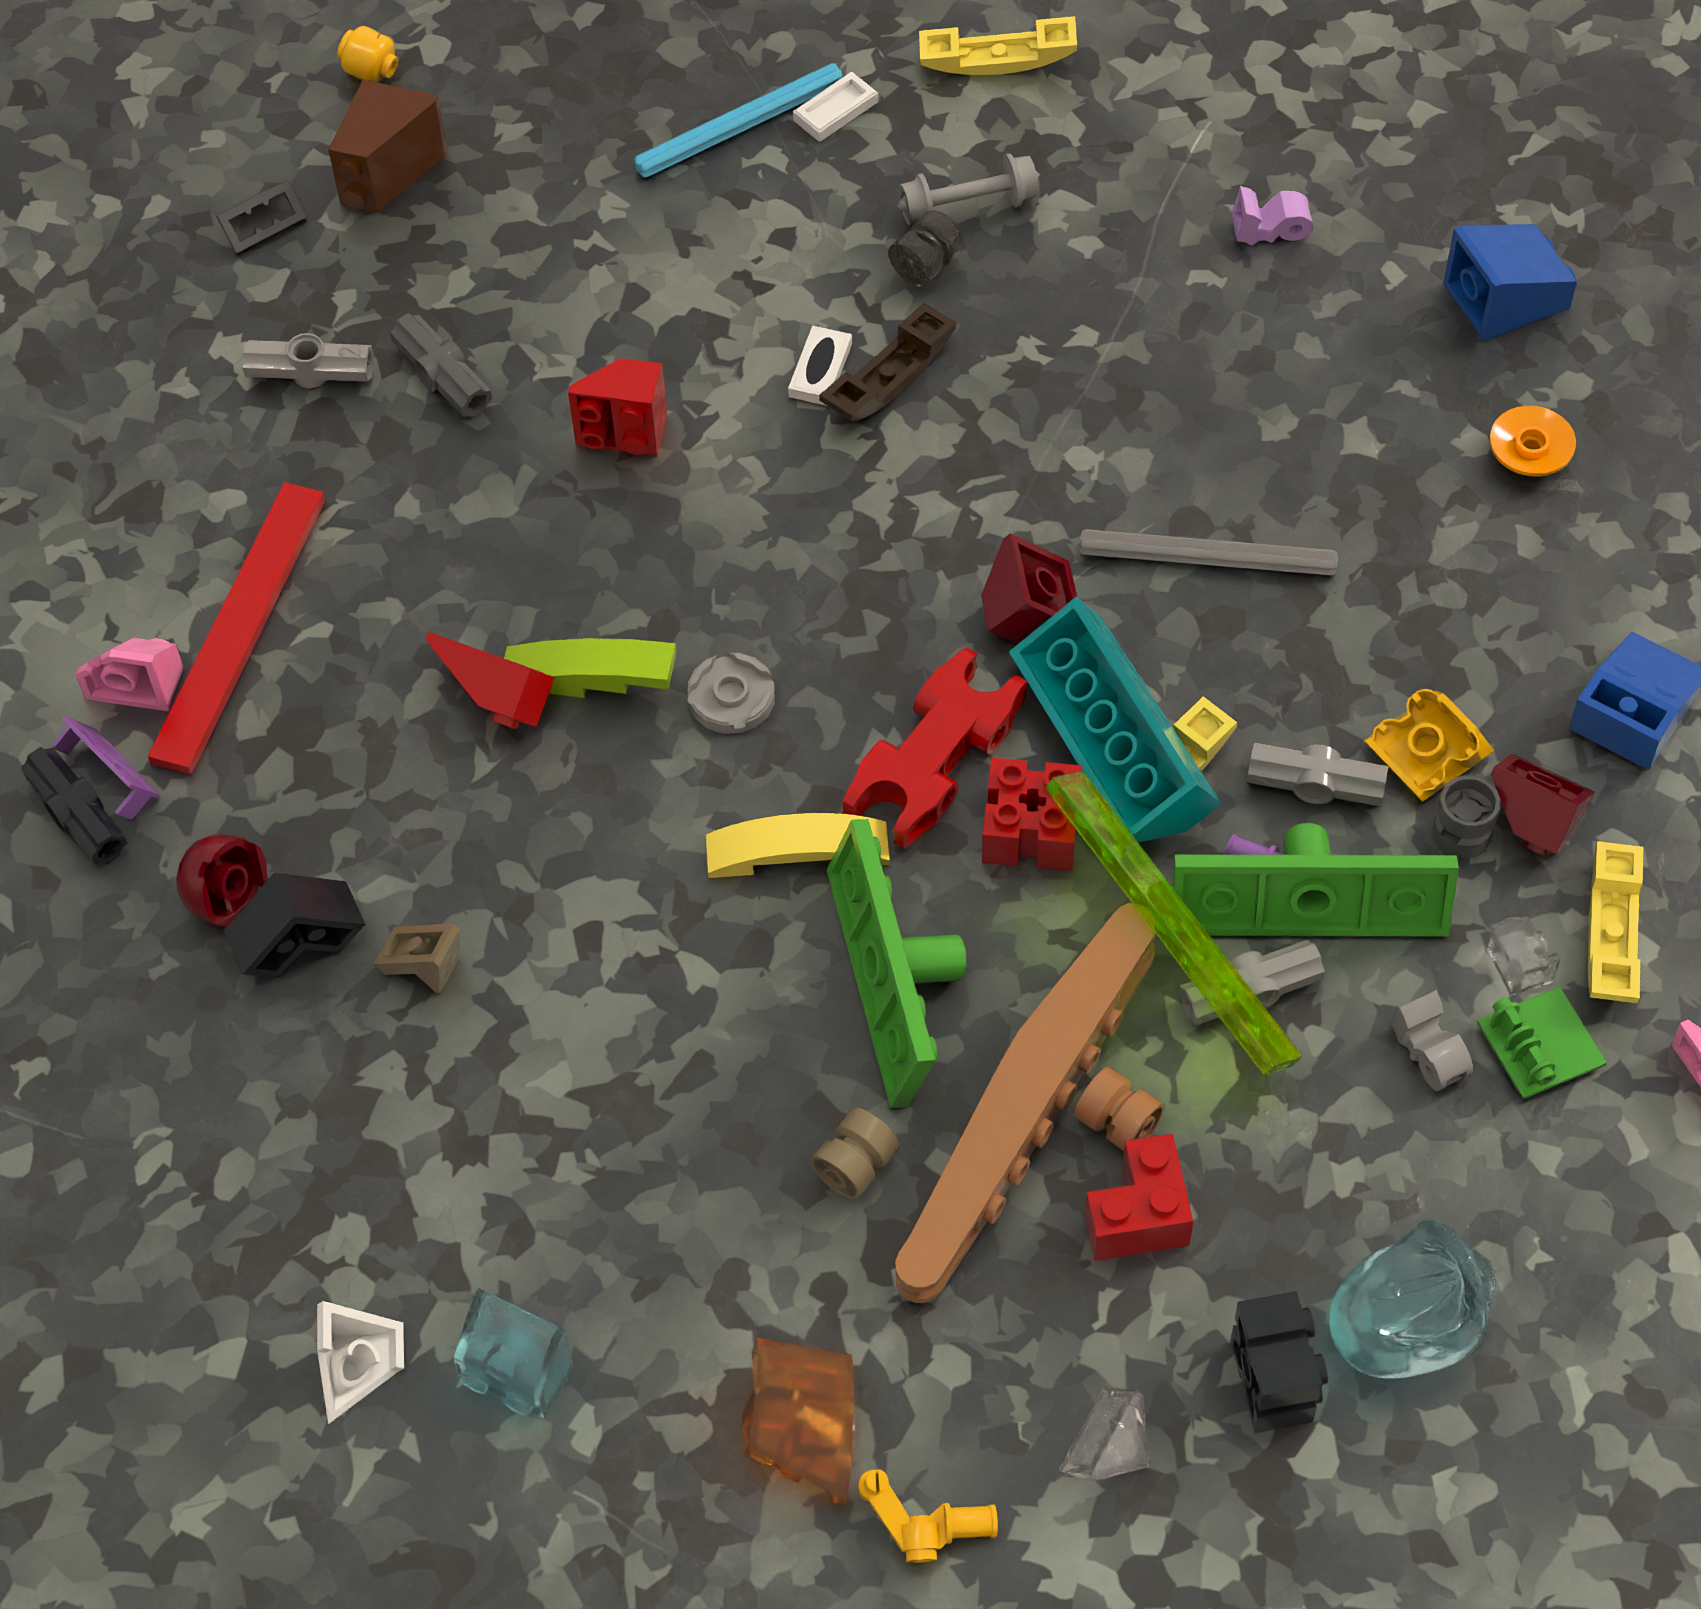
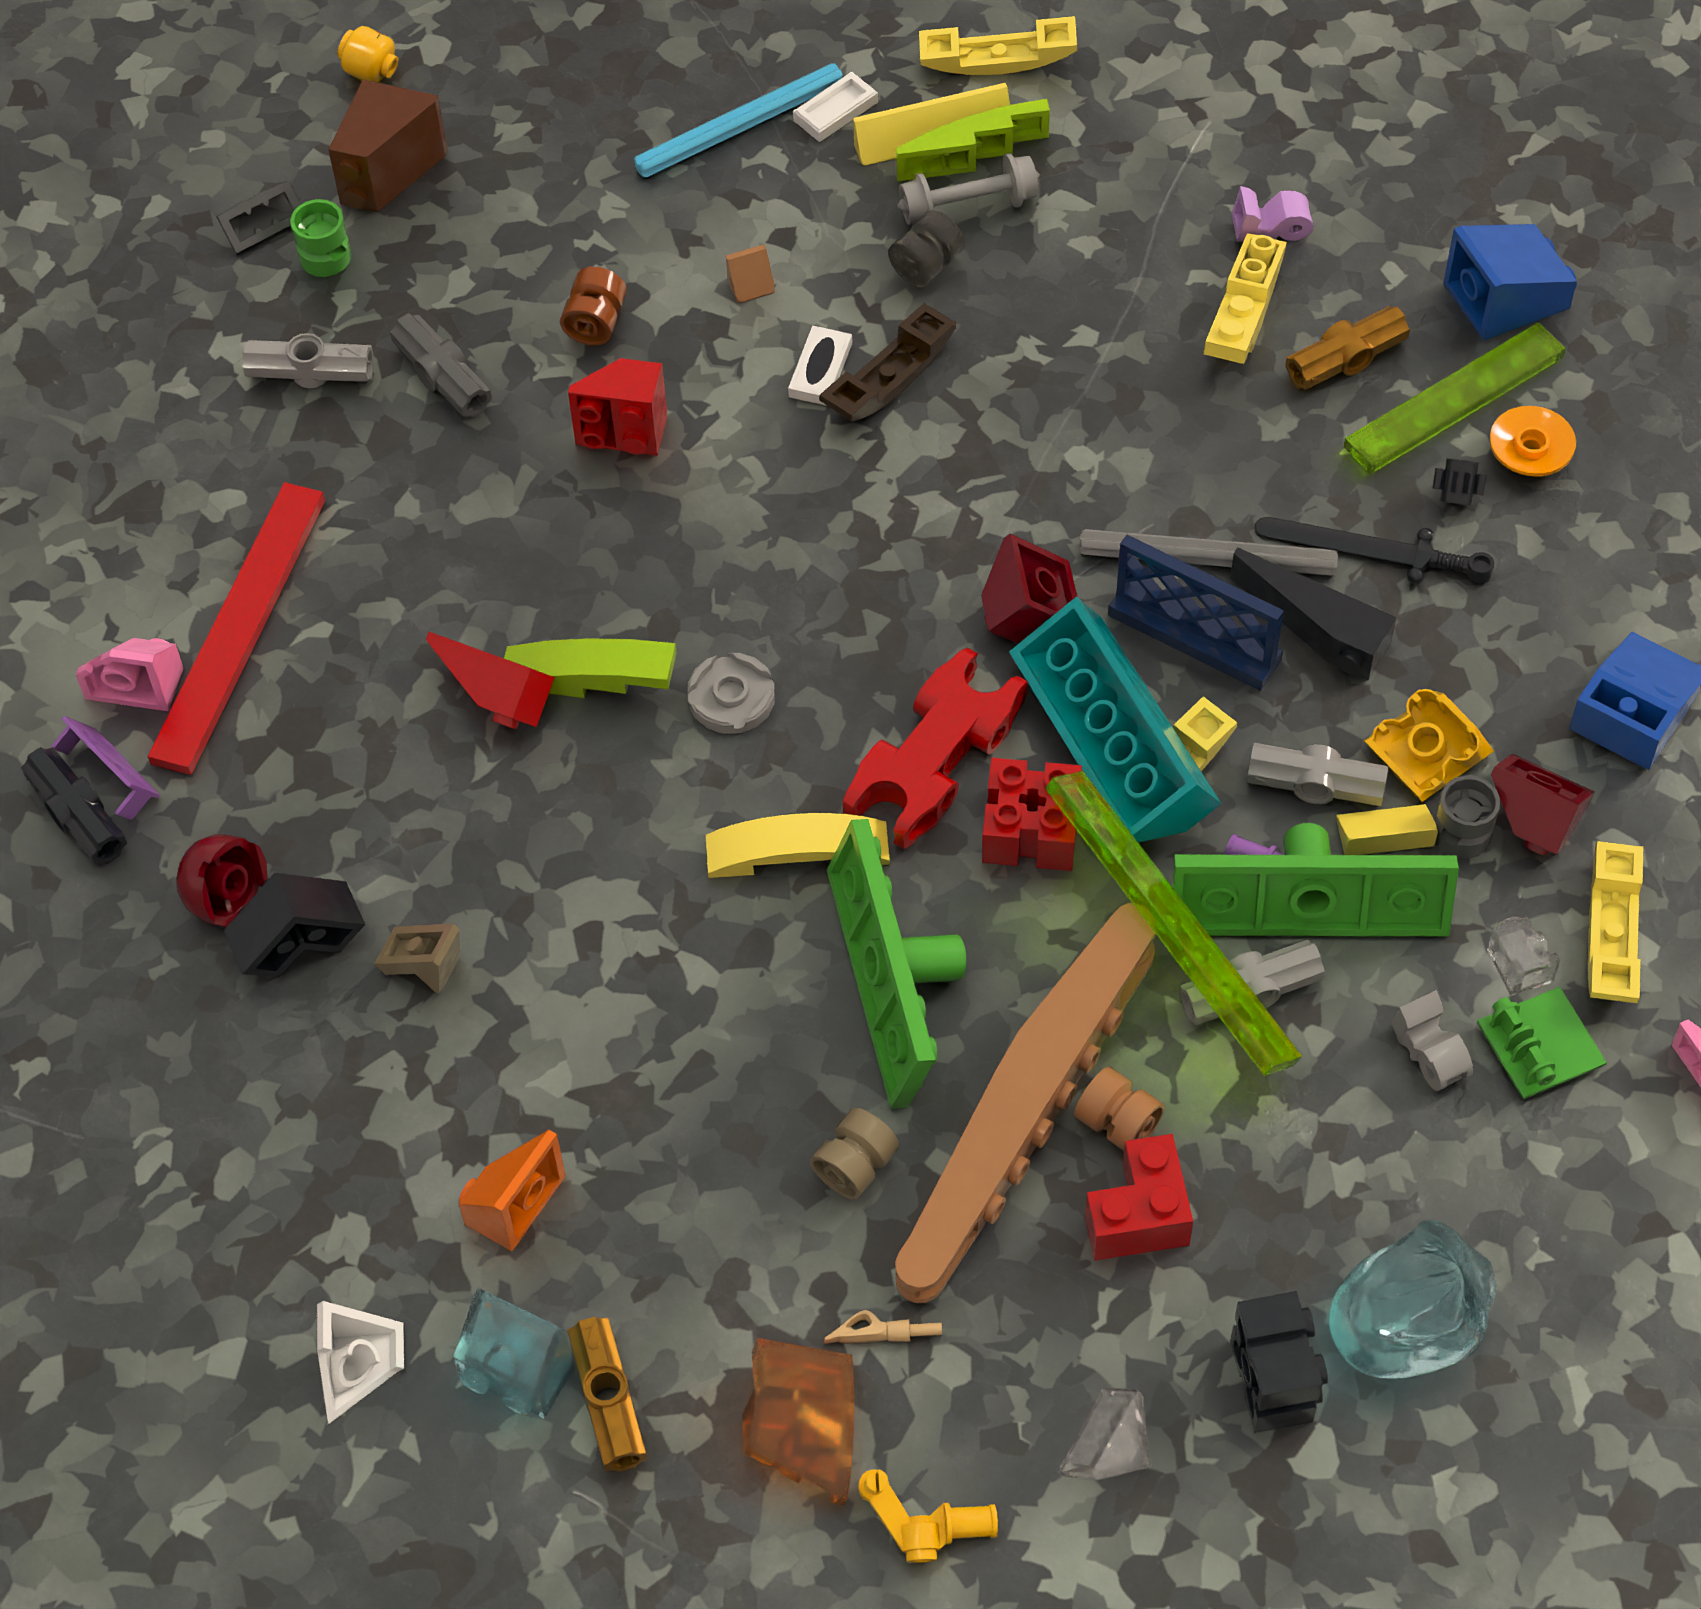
(320, 237): none -> bright green wheel
(513, 1190): none -> orange slope
(593, 306): none -> dark orange wheel
(612, 1419): none -> pearl gold piece
(749, 274): none -> medium nougat slope
(880, 1331): none -> tan hand
(882, 132): none -> light yellow slope
(982, 135): none -> lime slope
(1203, 633): none -> dark blue fence
(1245, 299): none -> light yellow slope
(1330, 622): none -> black slope
(1347, 347): none -> pearl gold piece
(1387, 830): none -> light yellow slope
(1454, 397): none -> clear neon green tile
(1459, 481): none -> black gear
(1478, 566): none -> black sword

